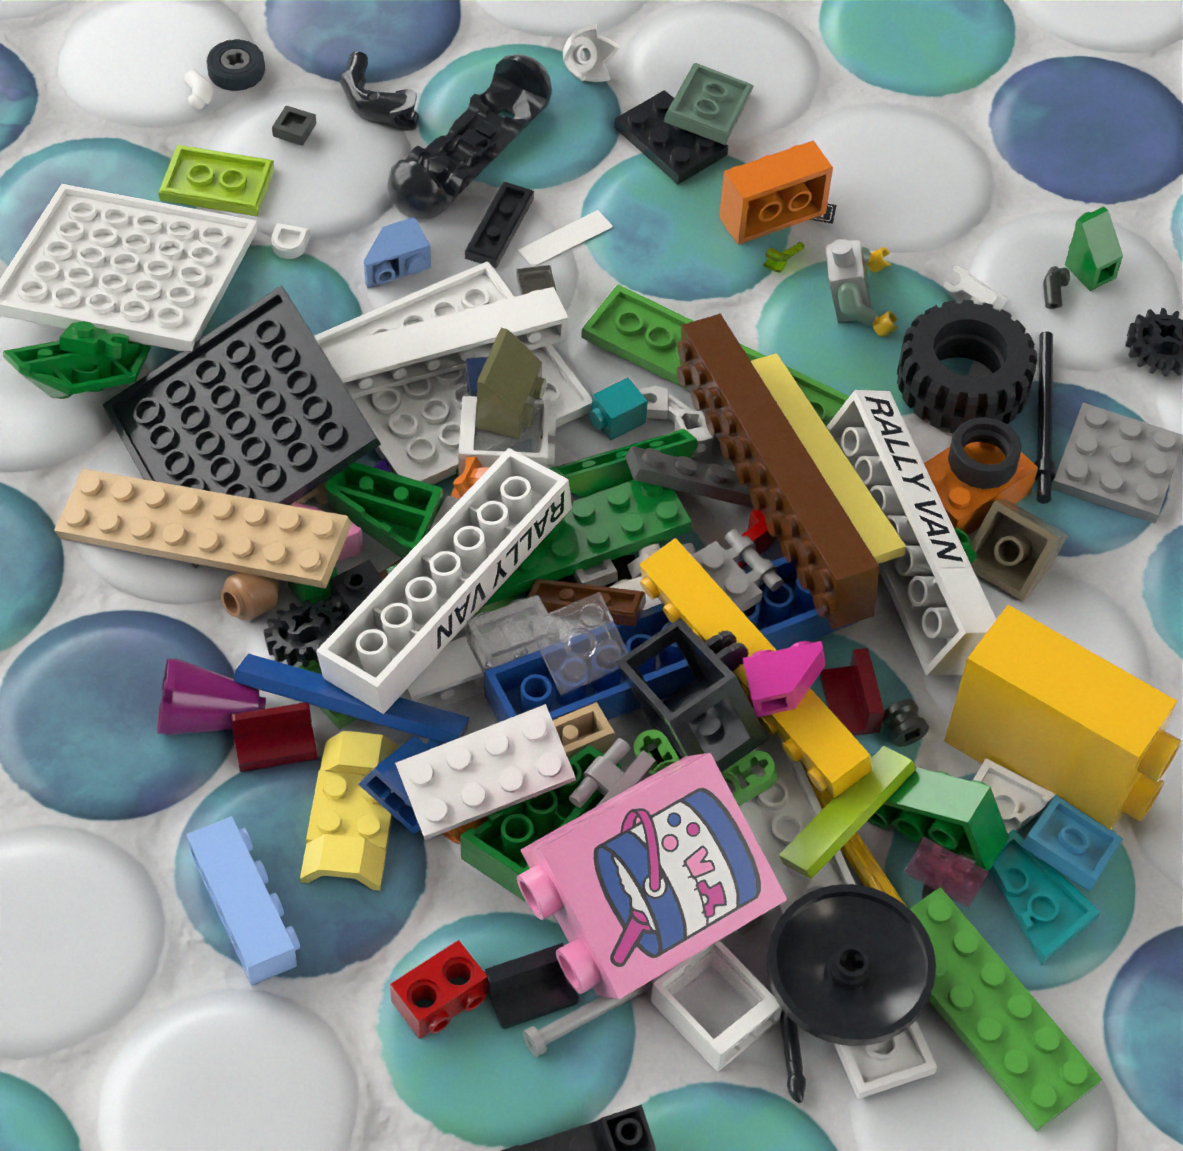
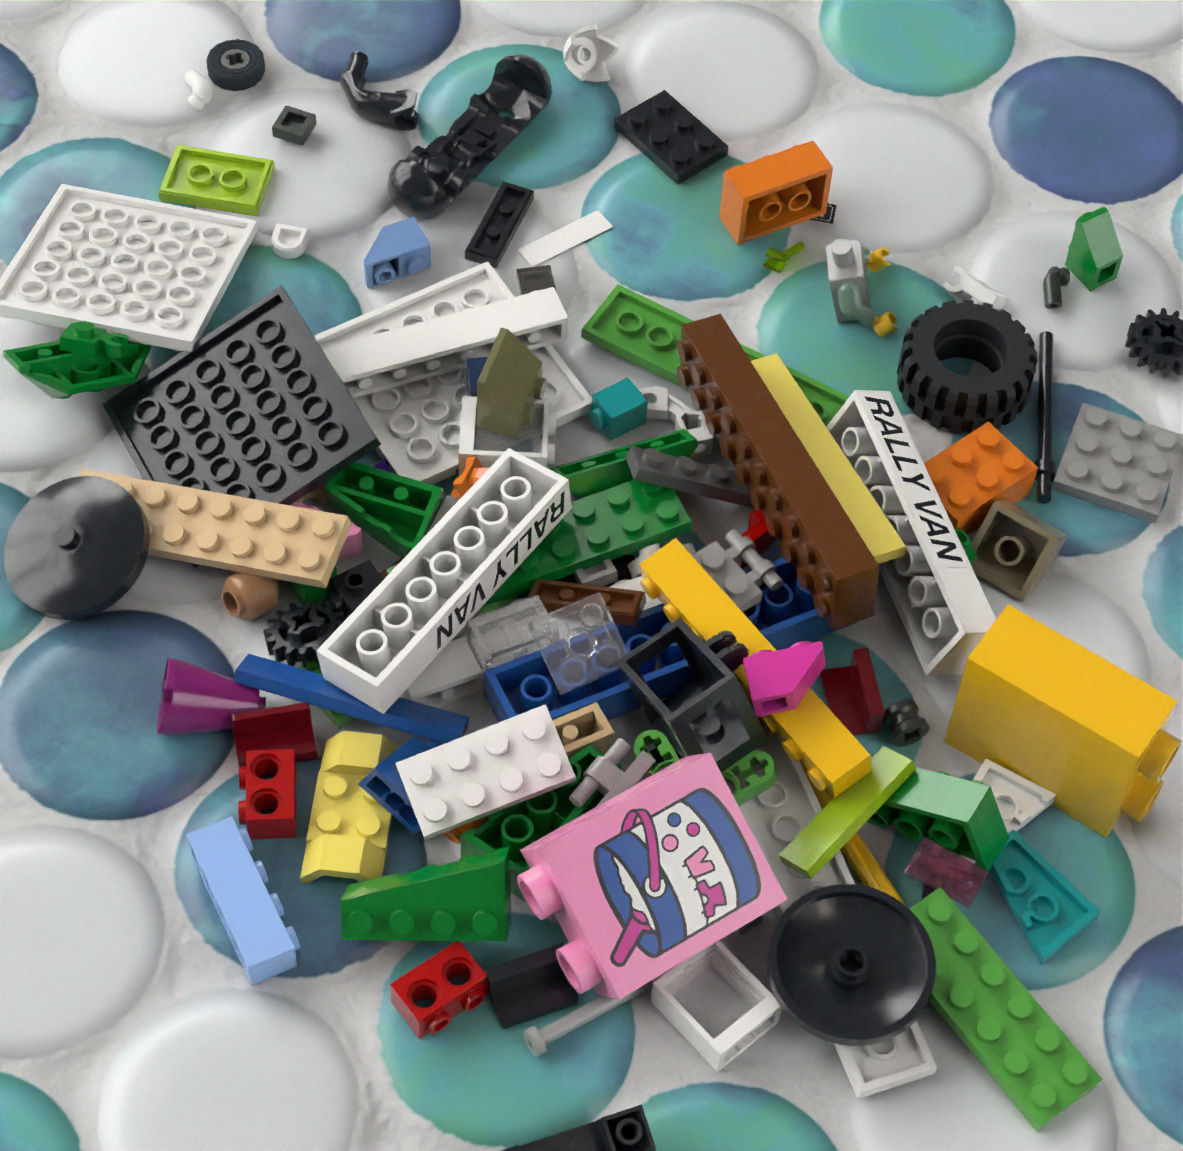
(76, 547): none -> black dish
(274, 793): none -> red brick
(433, 904): none -> green wedge
(709, 103): sand green tile -> none
(796, 1081): black piece -> none
(987, 431): black tyre -> none
(1072, 842): dark azure plate -> none

